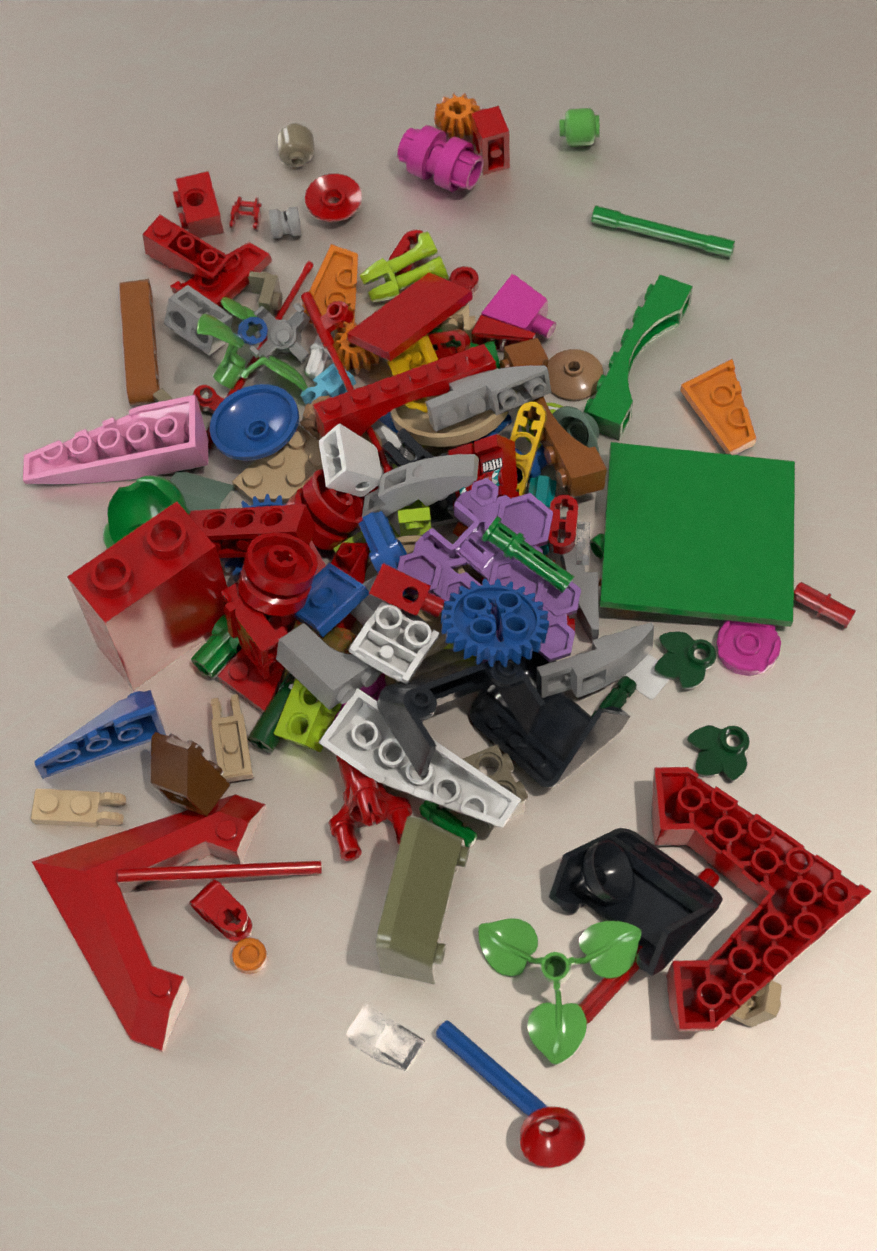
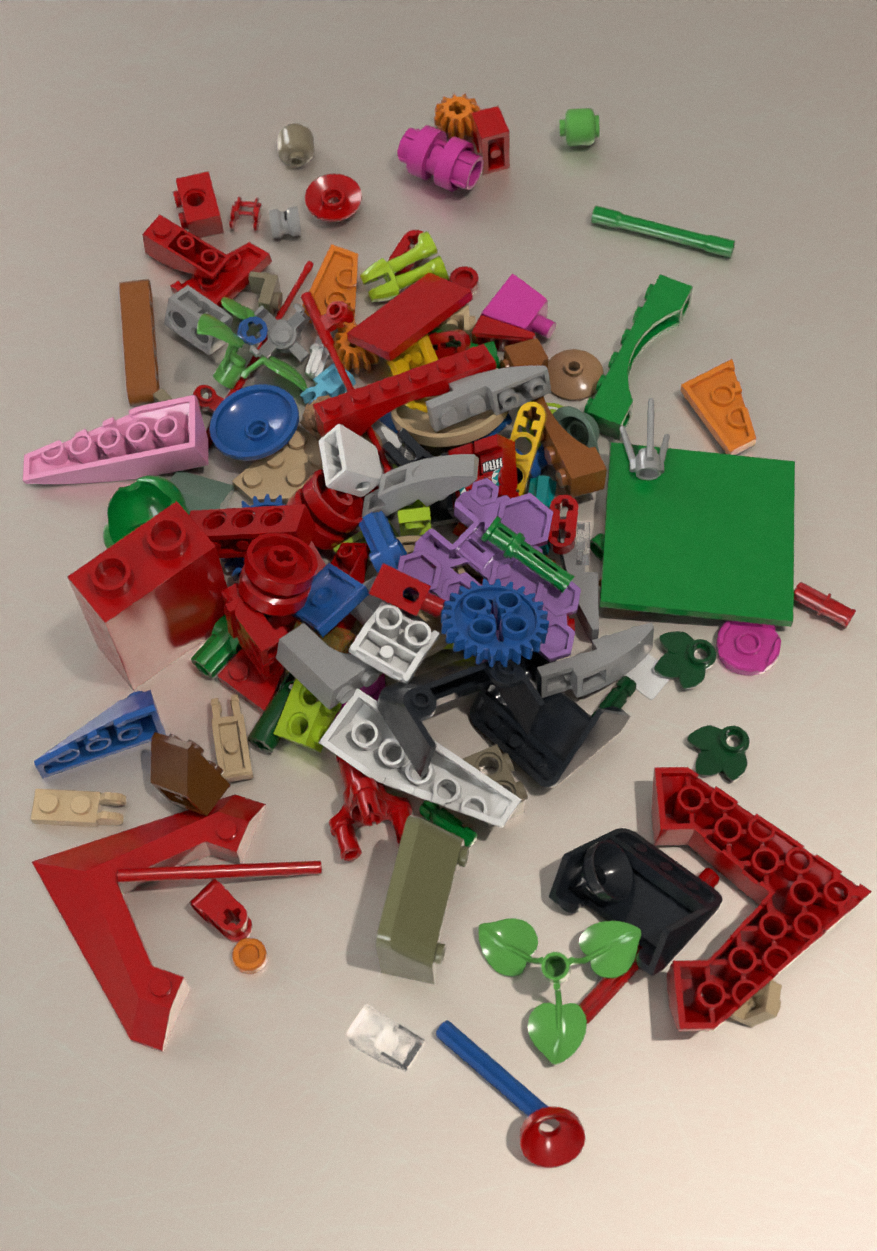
(648, 462): none -> light grey plant

